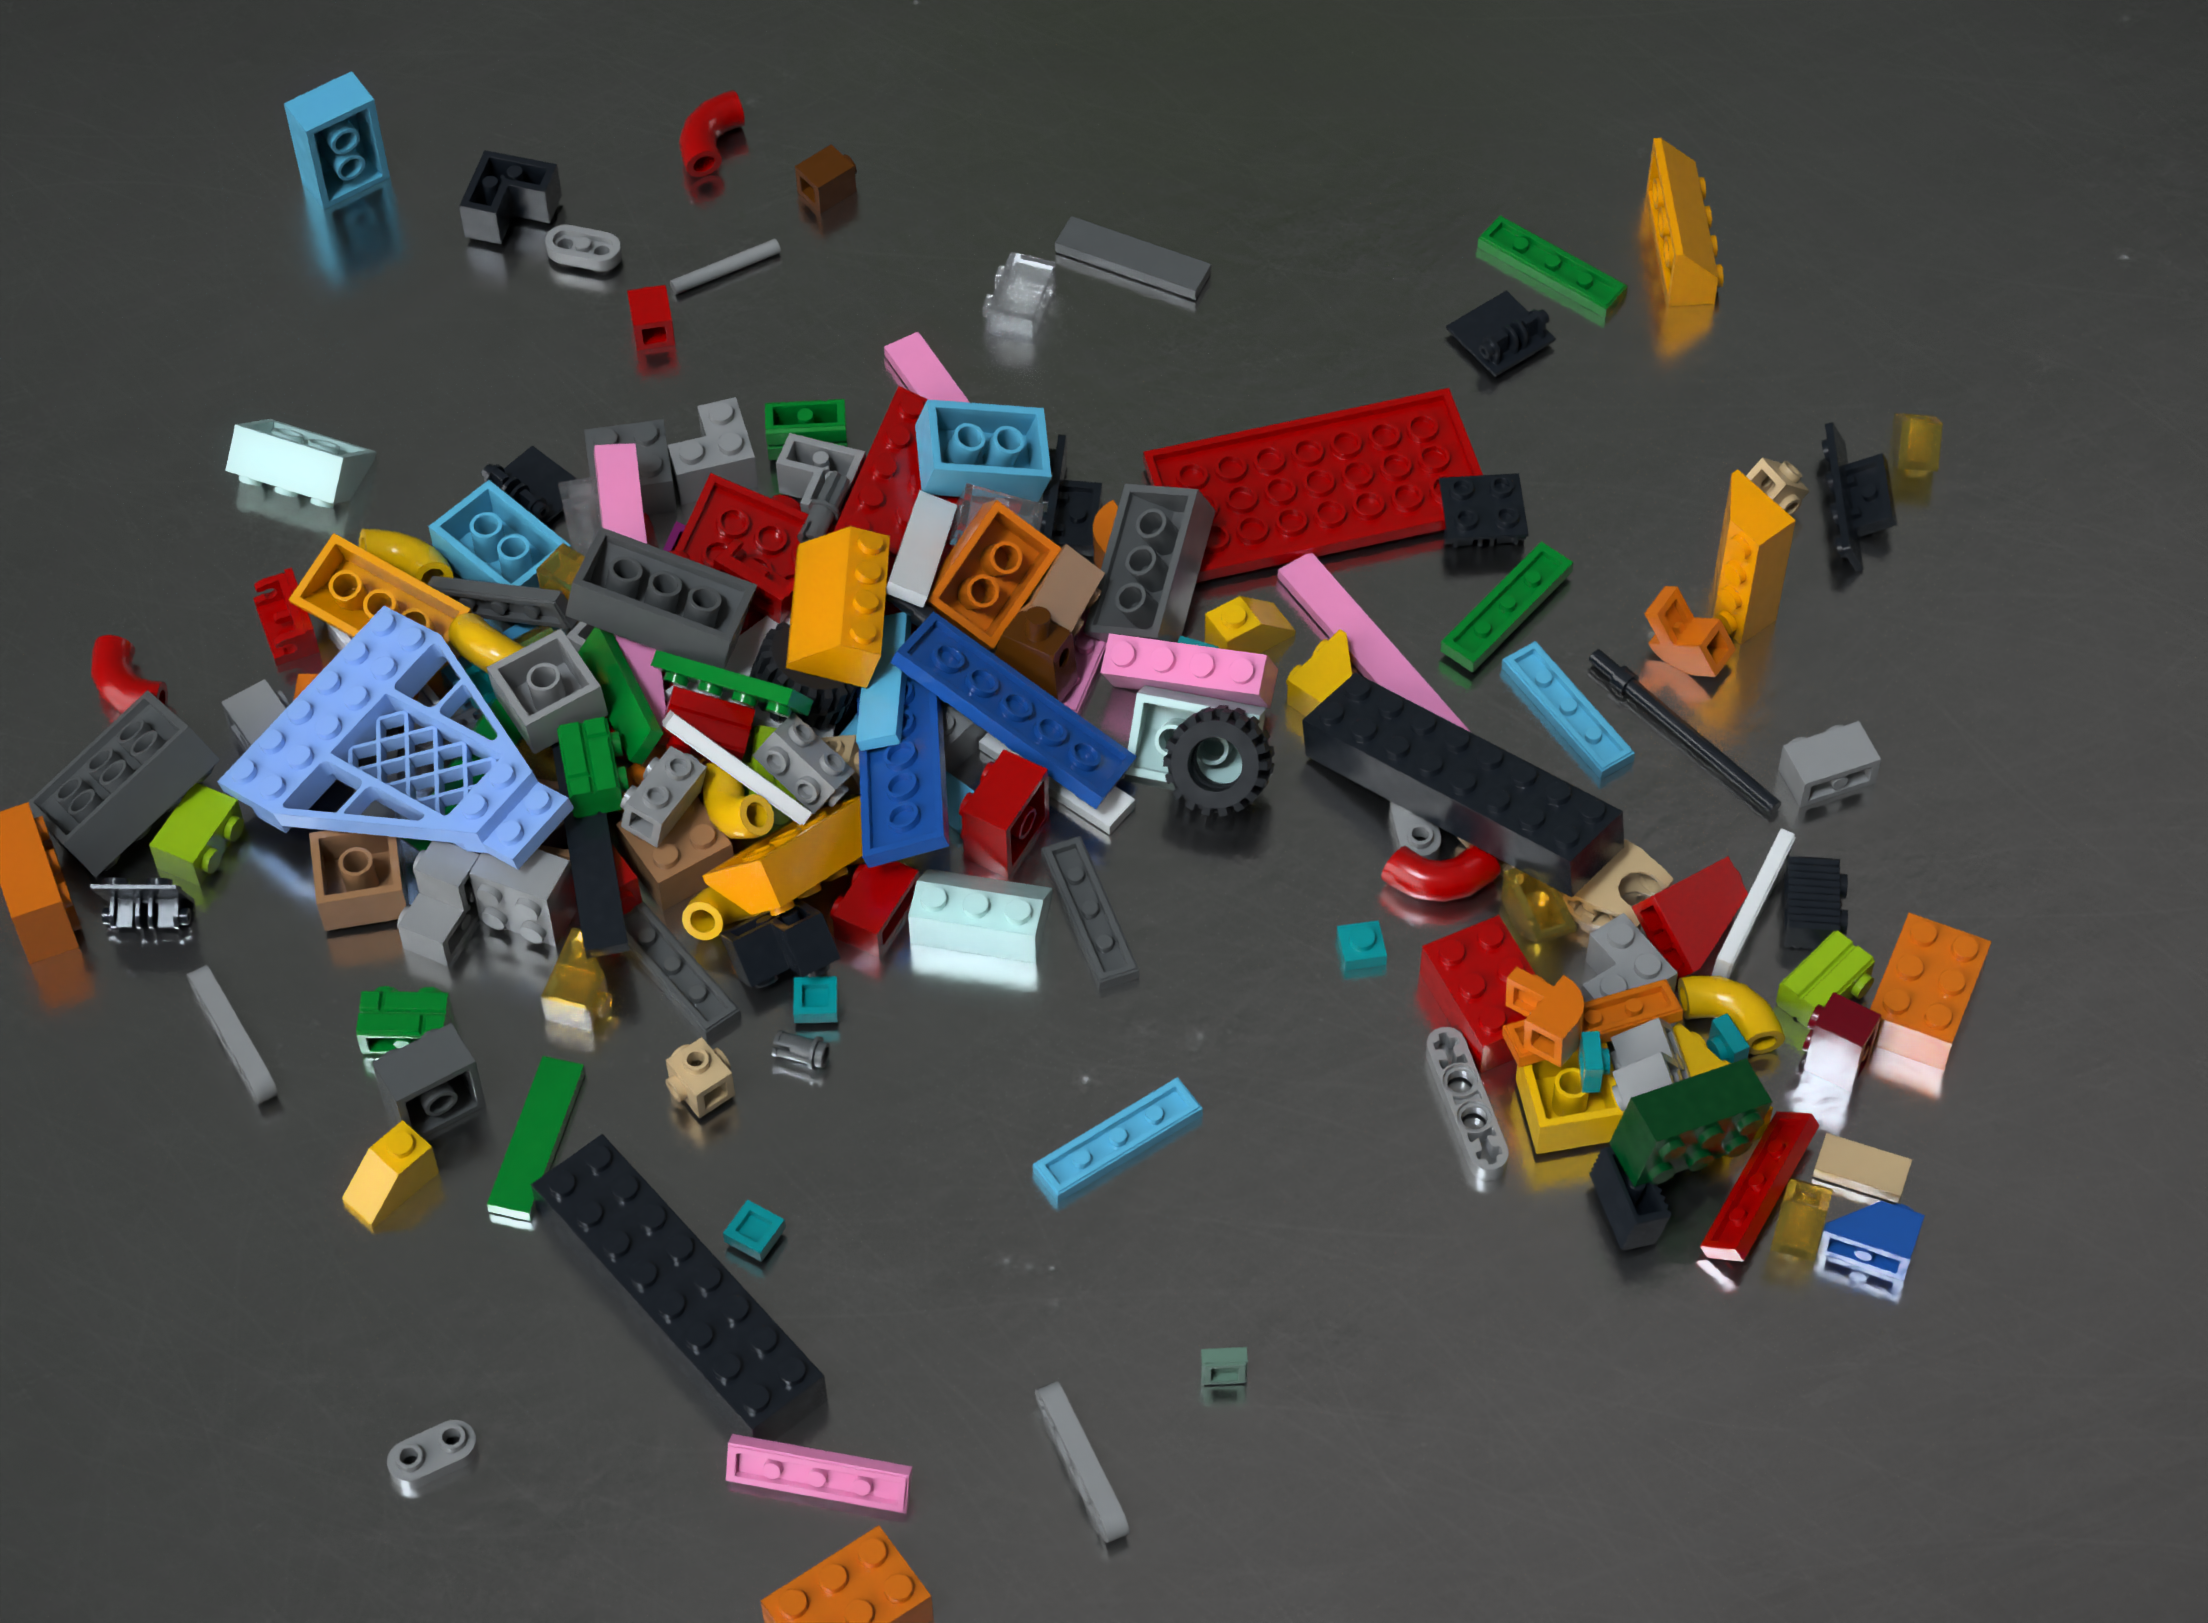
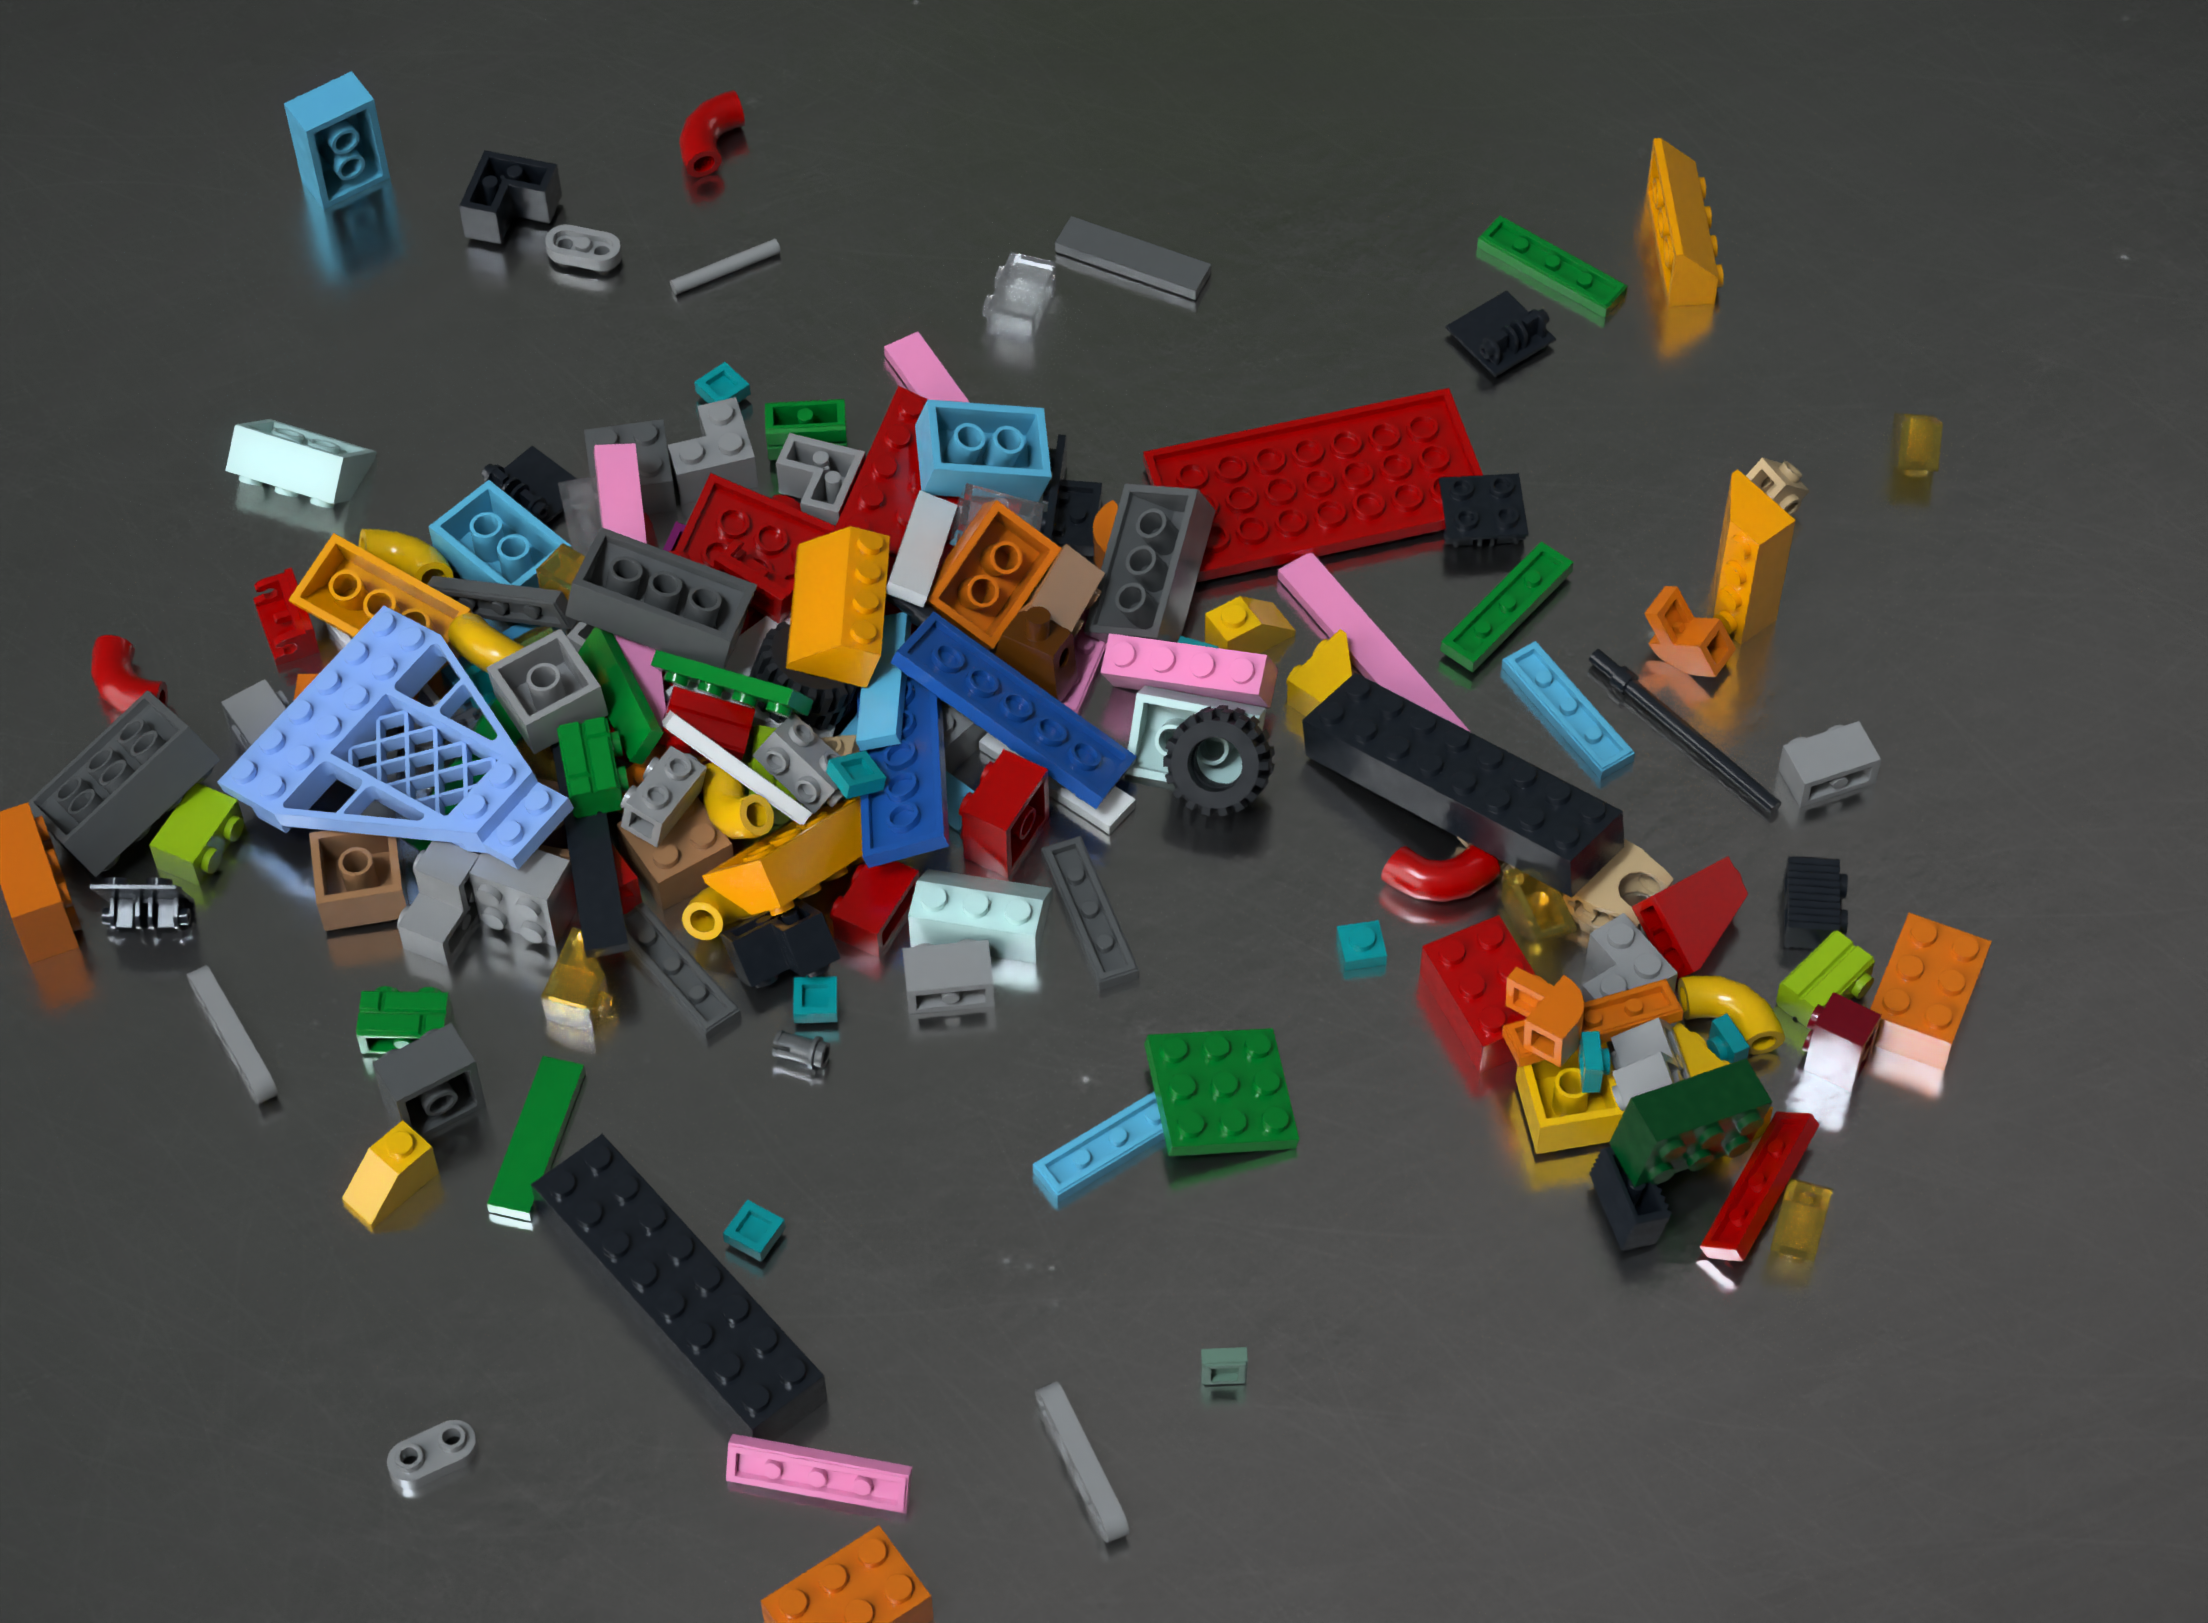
(651, 317): red brick -> none
(700, 1076): tan brick -> none
(722, 384): none -> teal plate
(824, 508): dark grey axle -> none
(826, 178): reddish brown brick -> none
(856, 774): none -> teal plate
(948, 976): none -> light grey brick
(1221, 1092): none -> green plate
(1409, 826): light grey plate -> none
(1466, 1103): light grey beam -> none
(1754, 905): white tile -> none
(1861, 495): black bracket -> none
(1862, 1168): tan tile -> none
(1874, 1238): blue slope -> none

